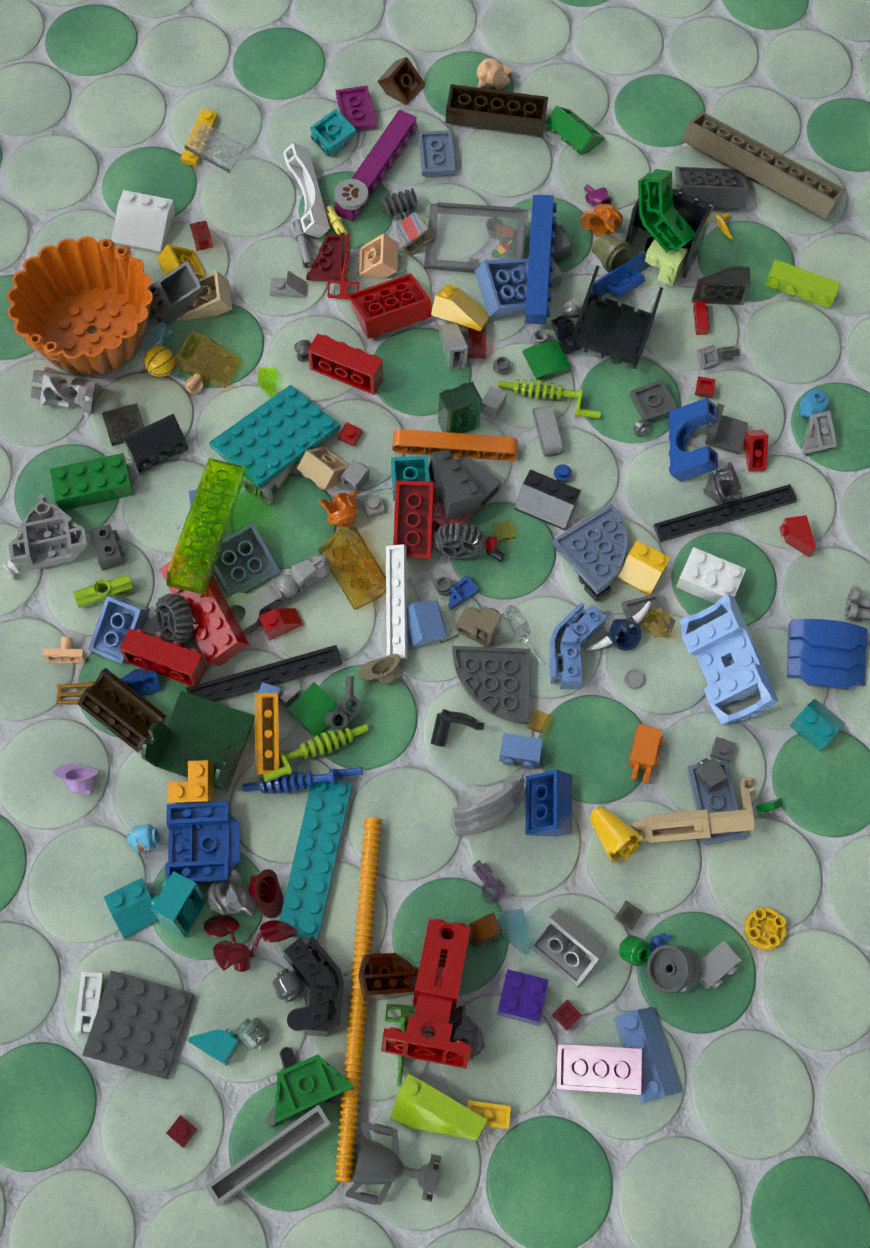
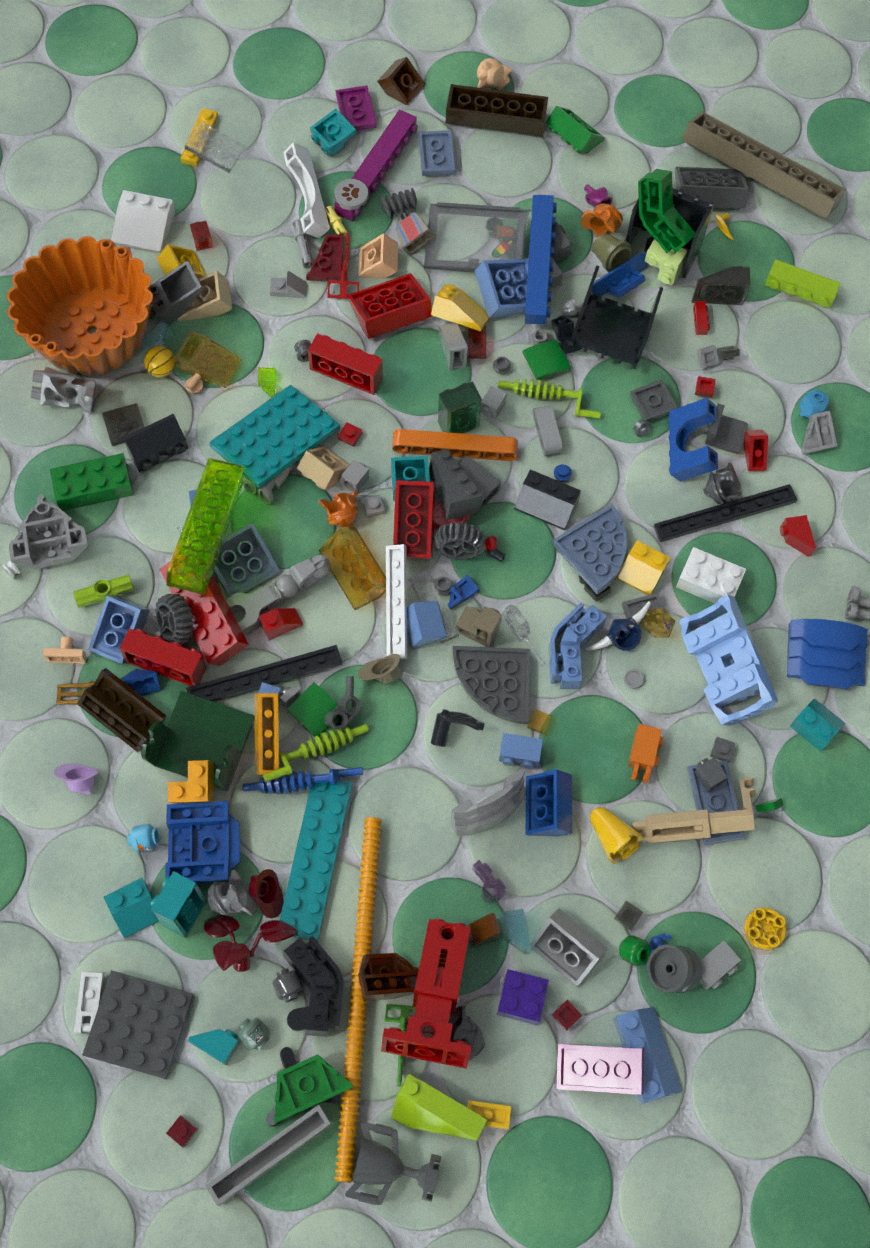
(106, 547): dark grey brick -> none
(503, 530): clear yellow tile -> none

